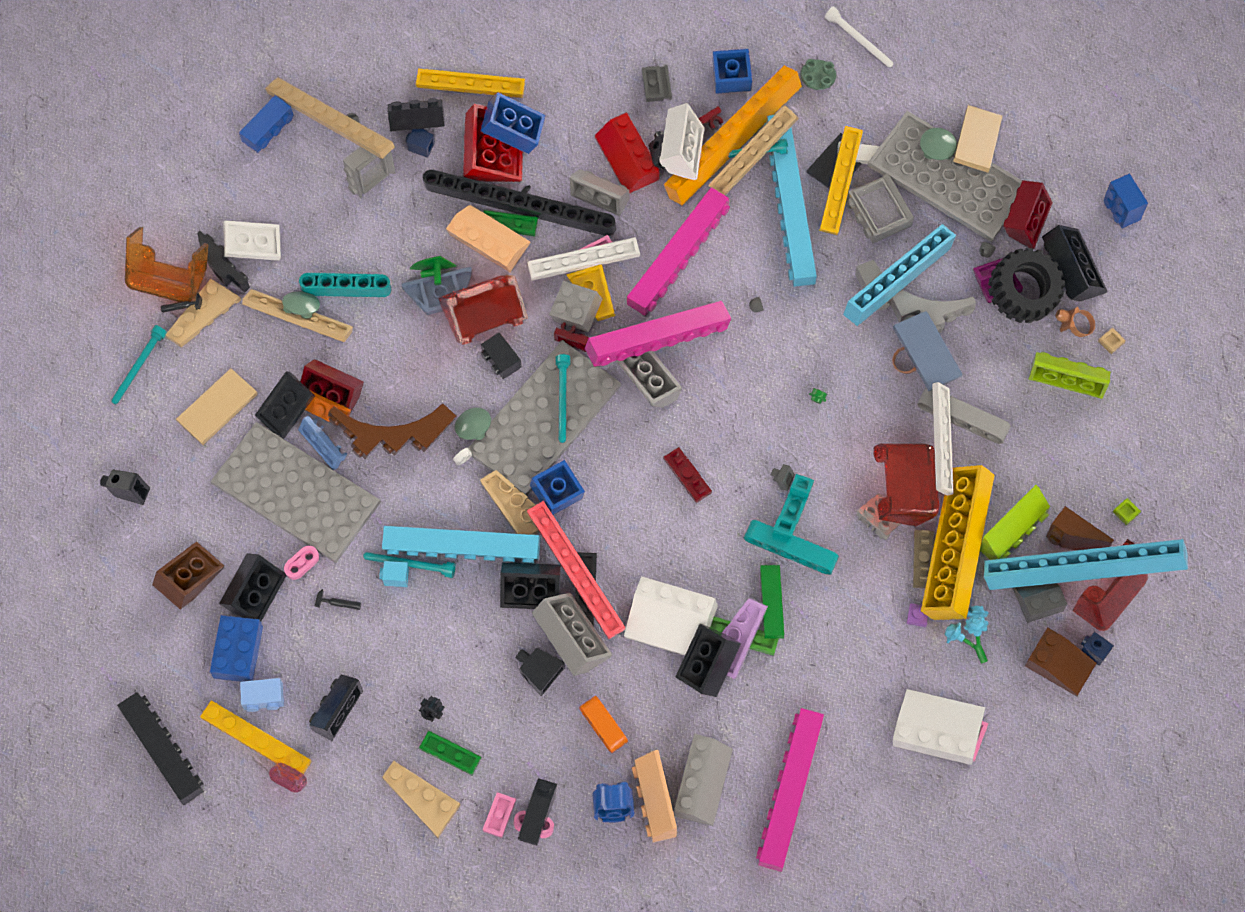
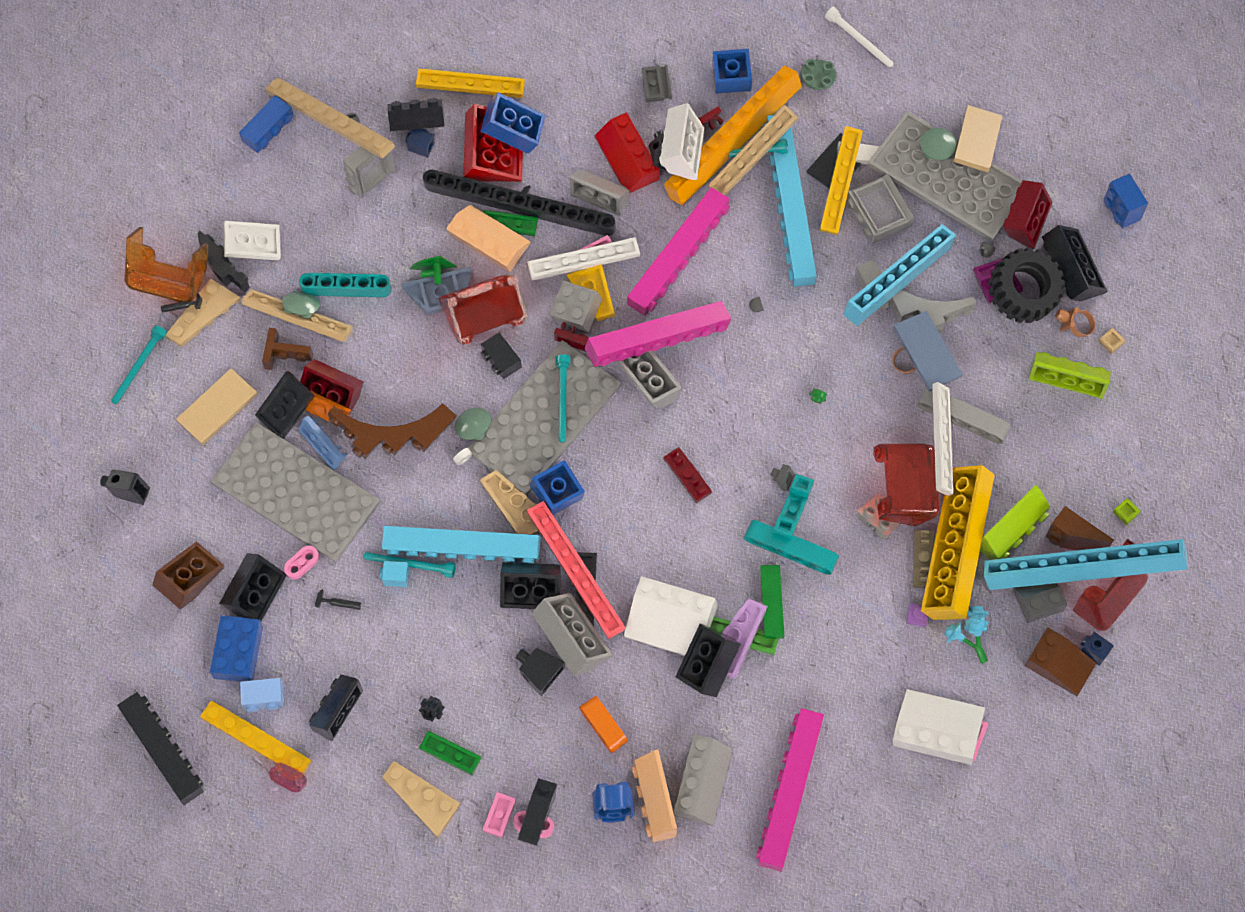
(283, 350): none -> reddish brown bracket

